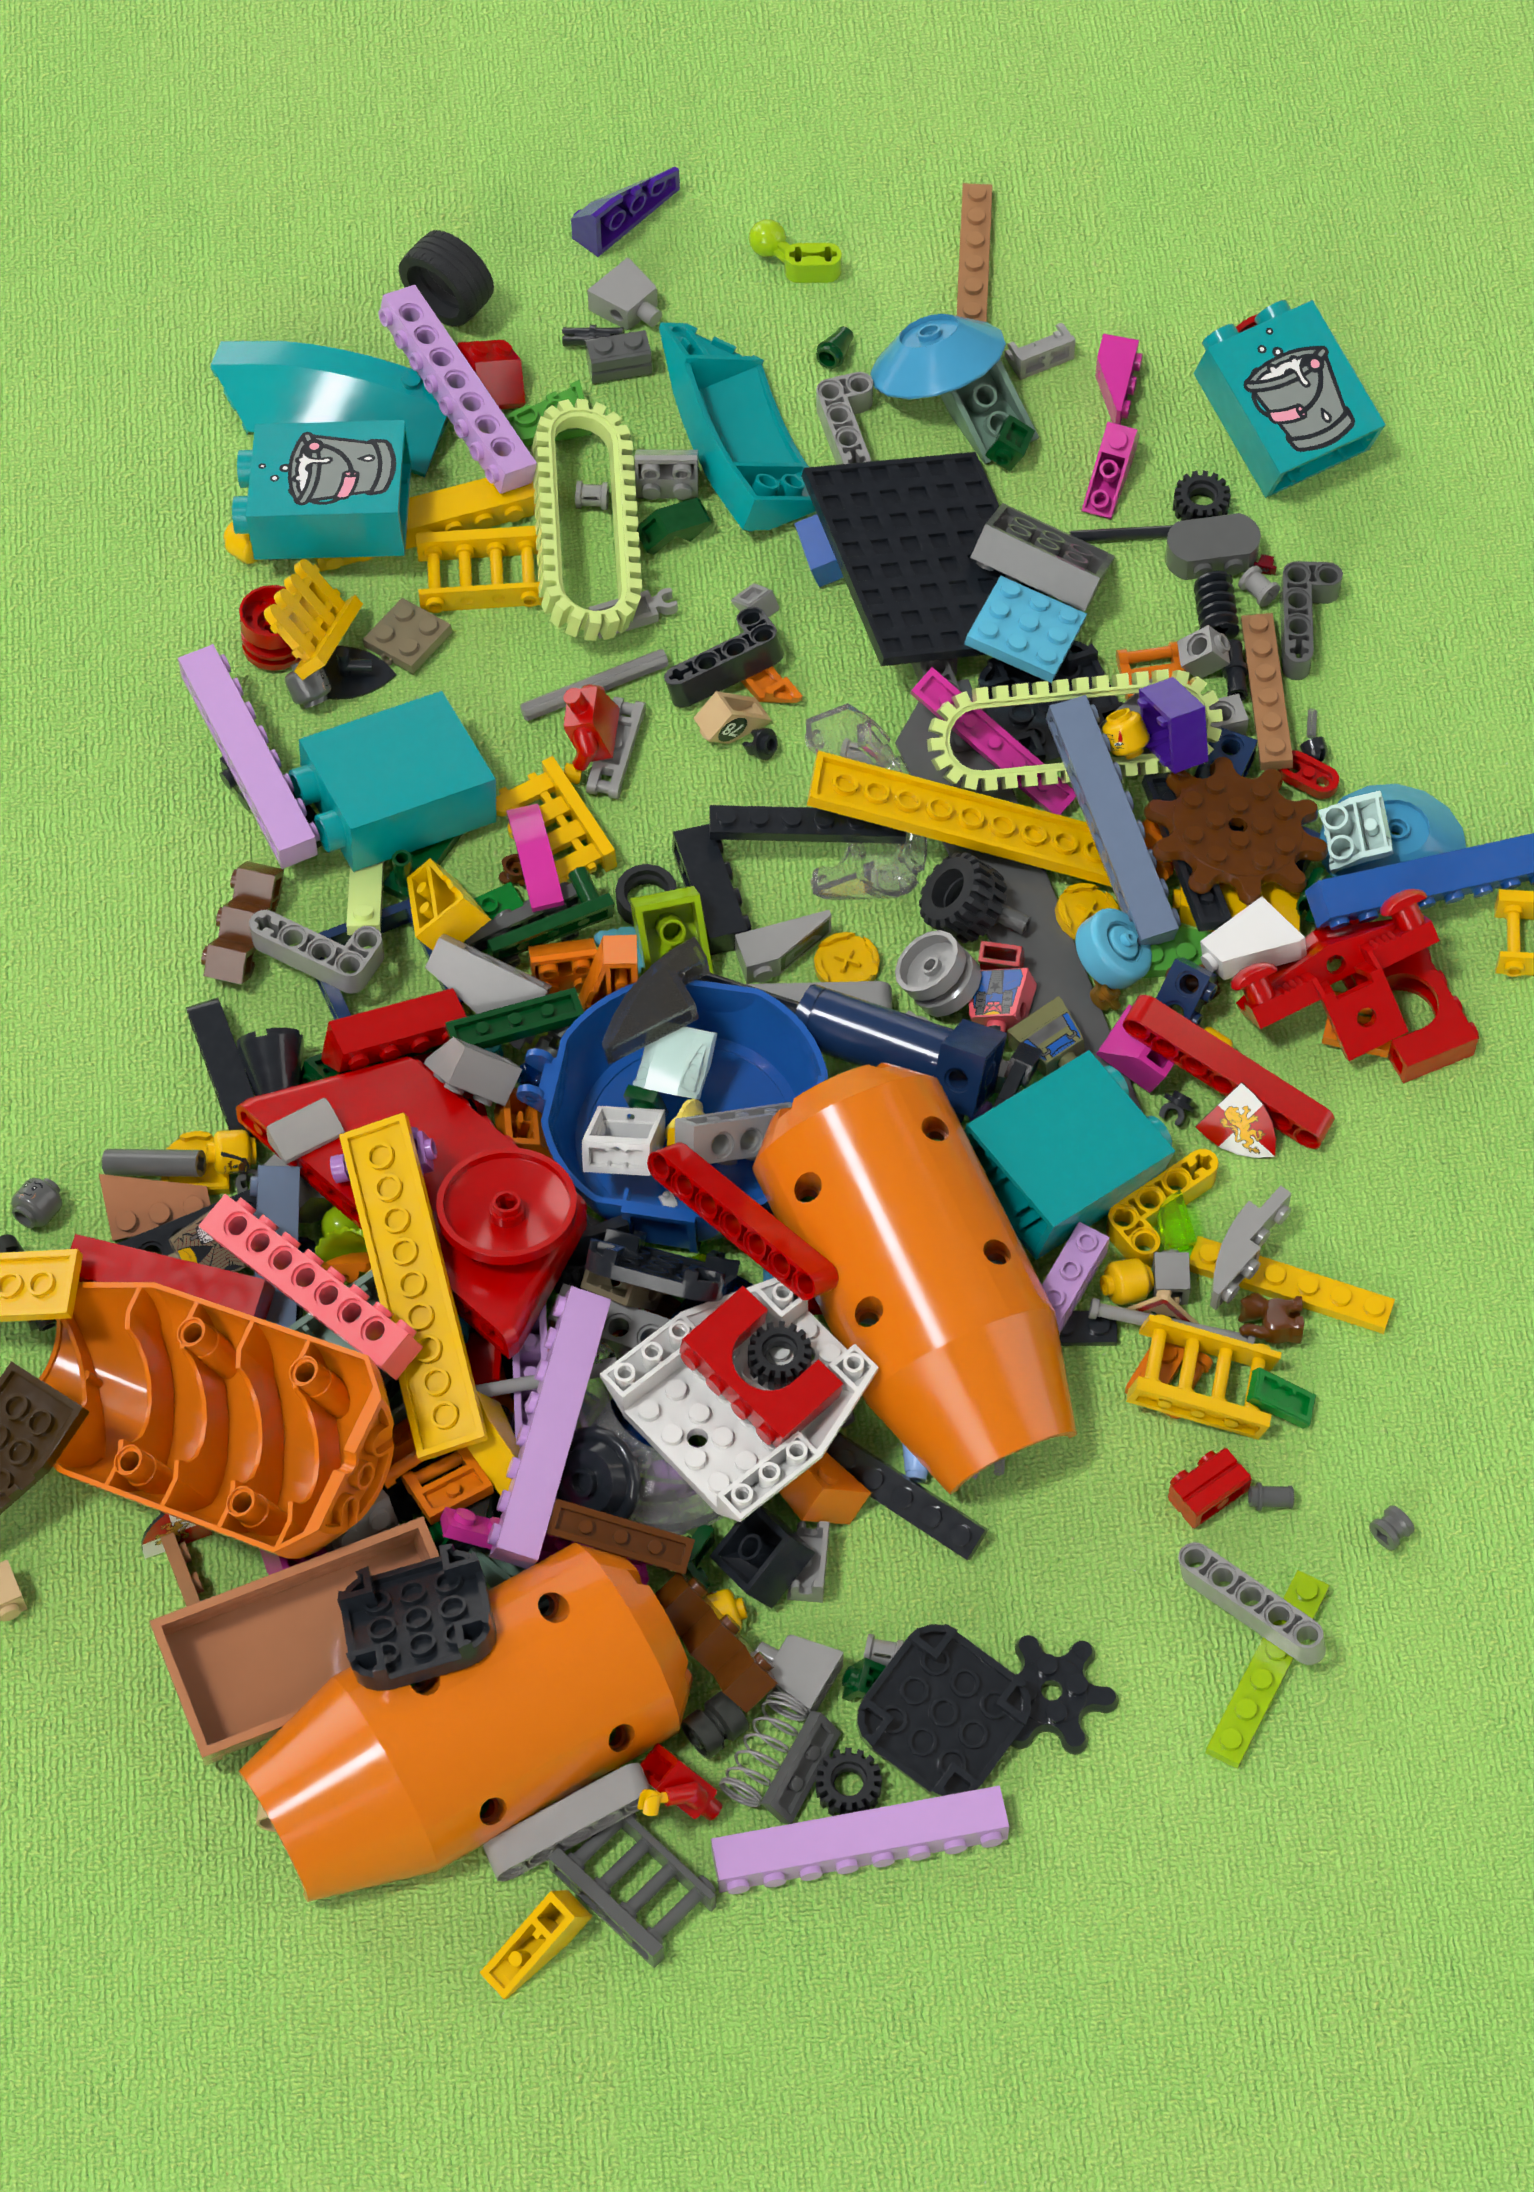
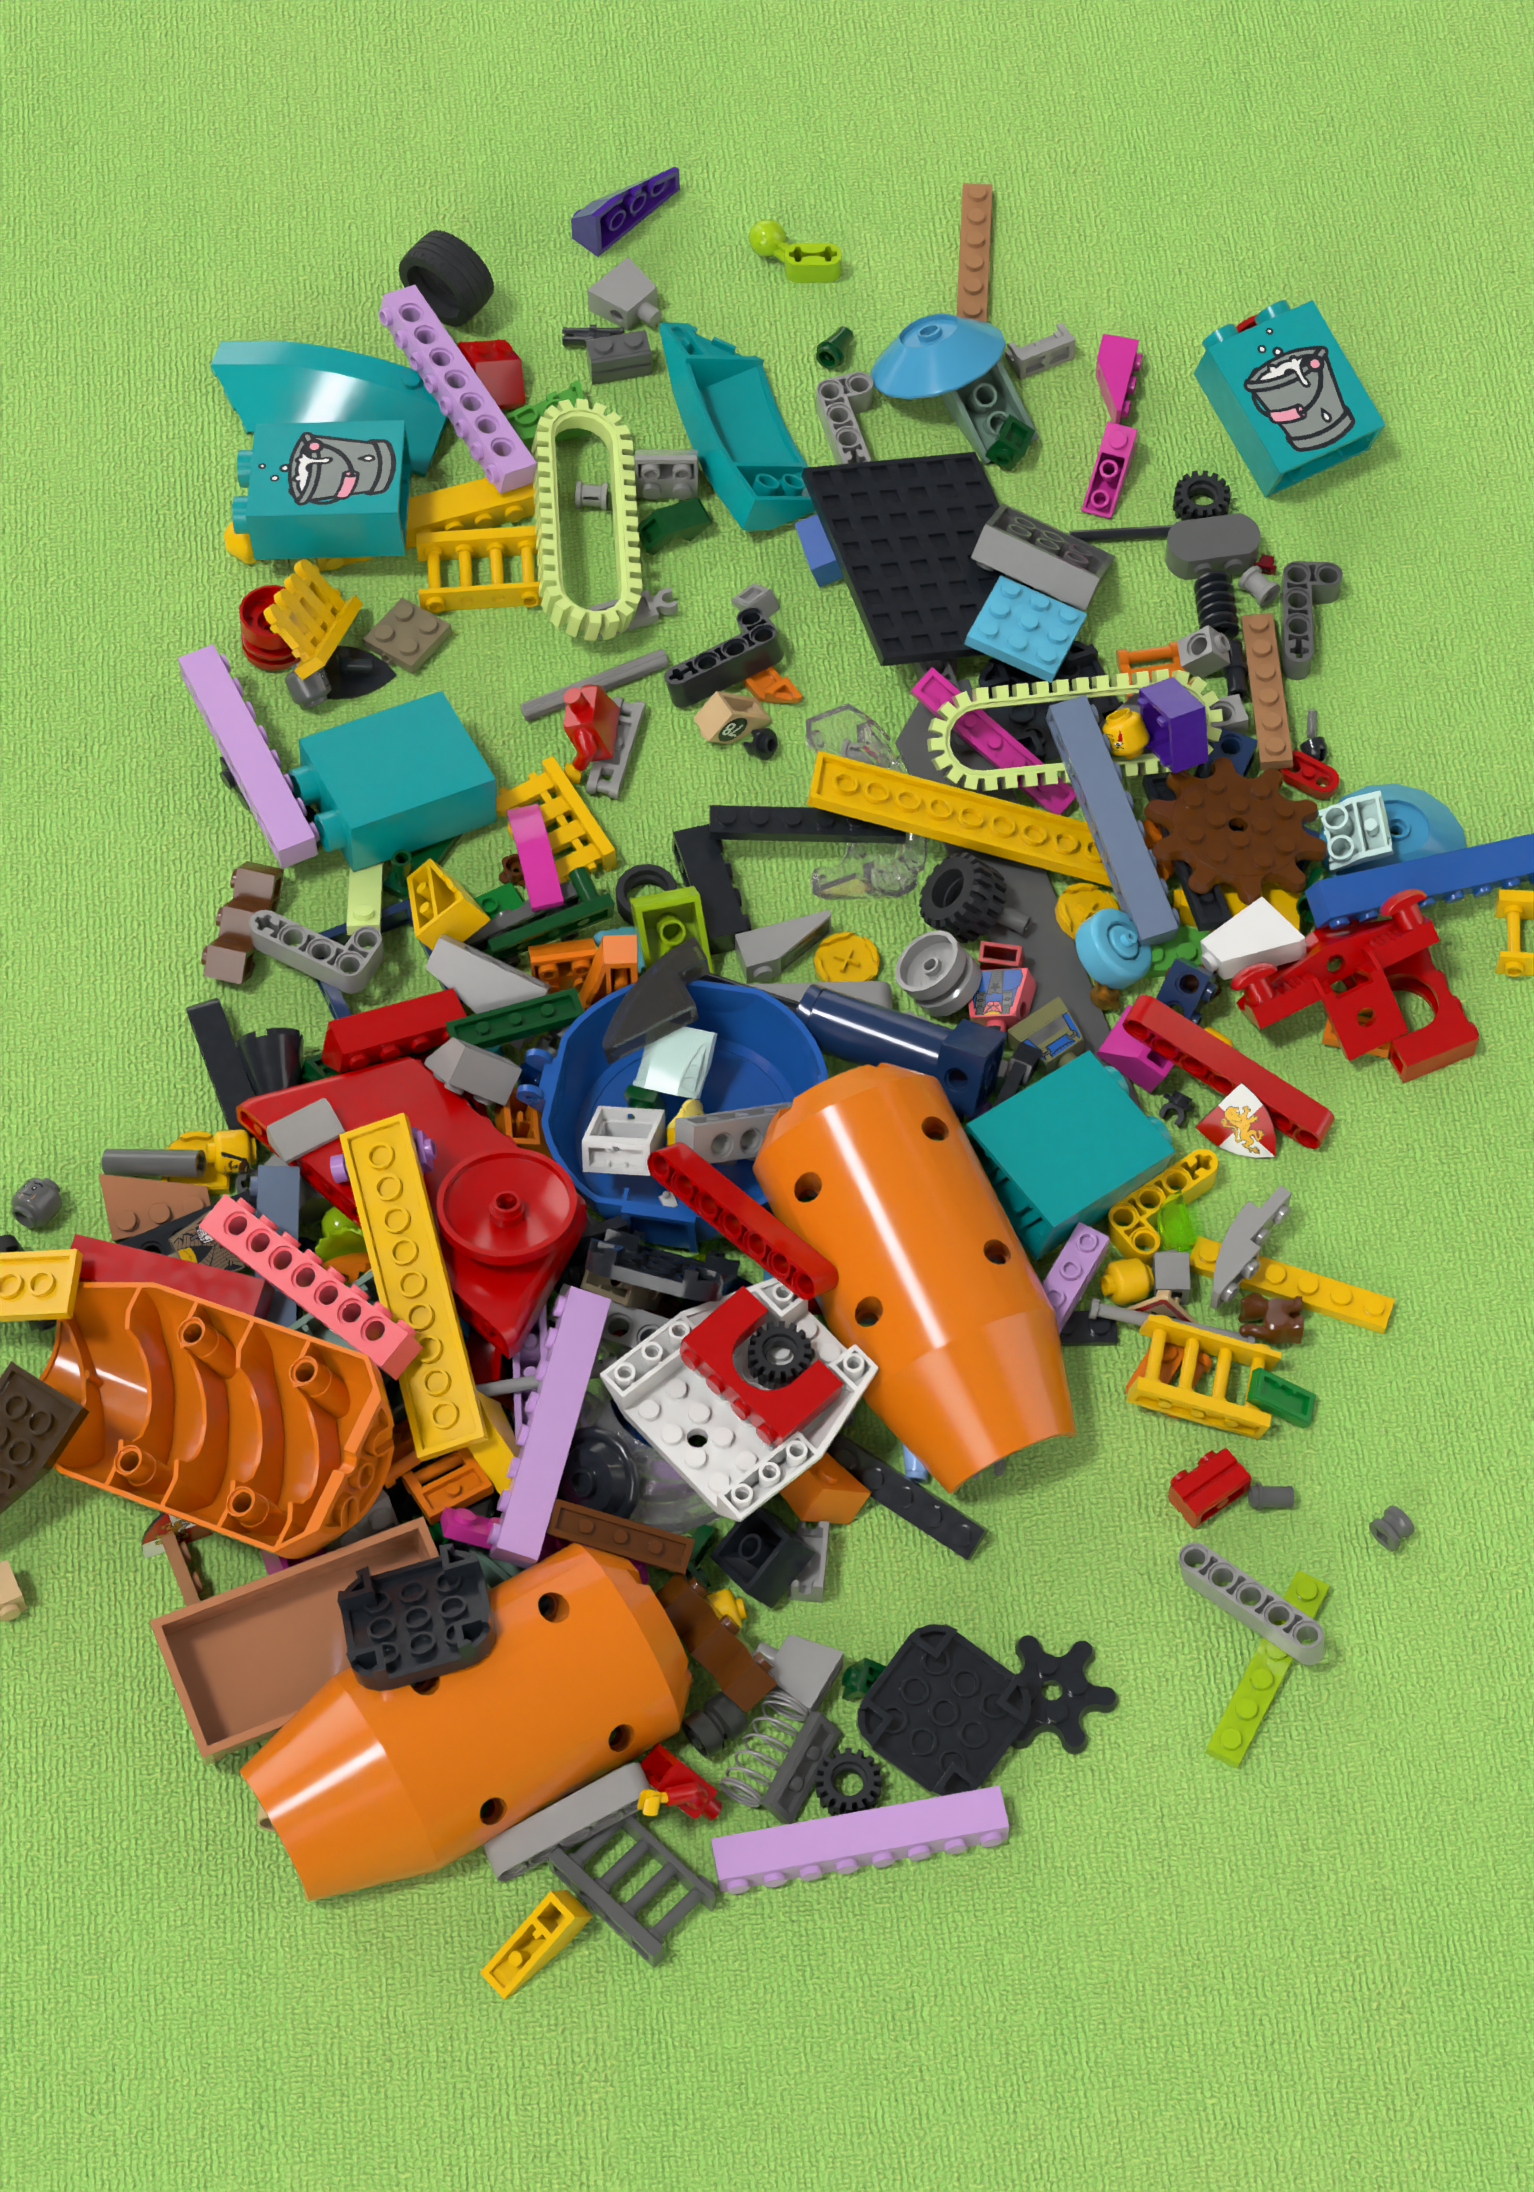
(881, 1650): light grey bush -> none

